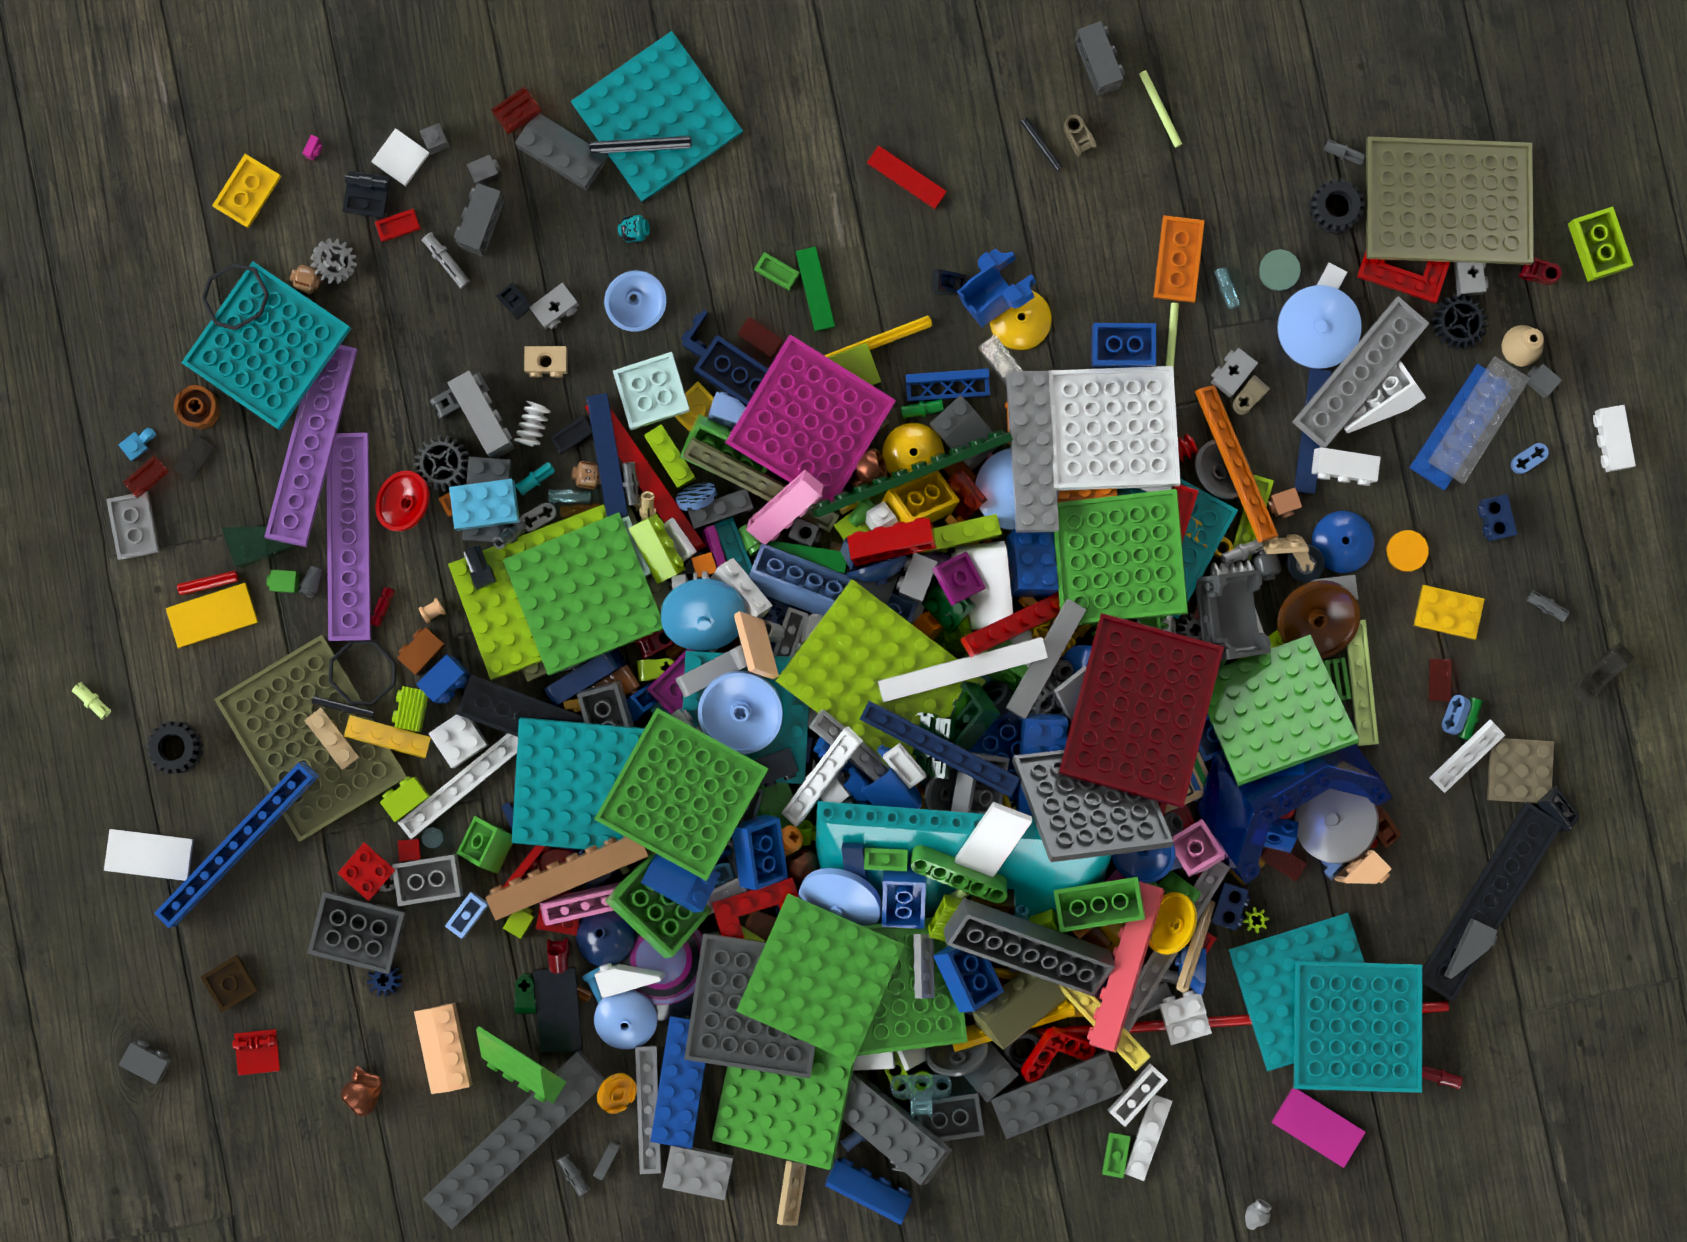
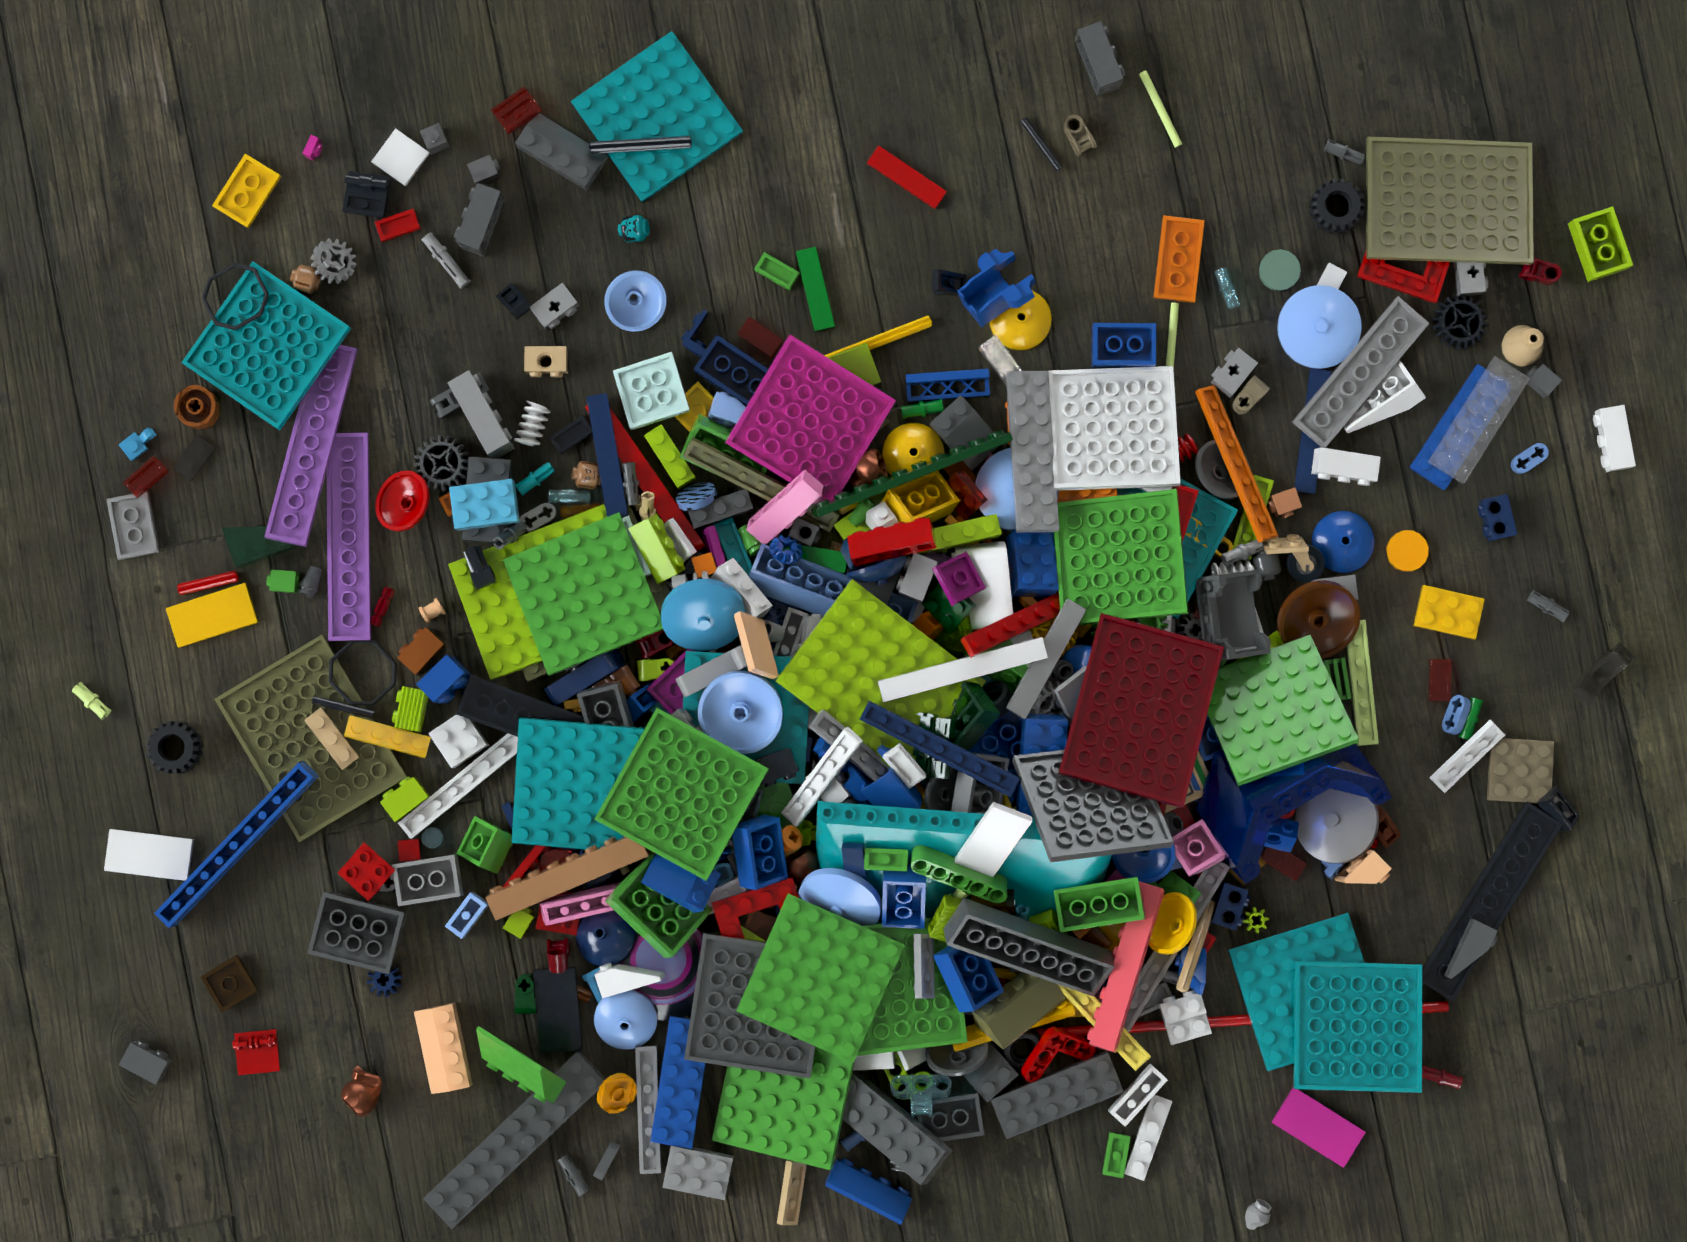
(787, 556): none -> blue gear

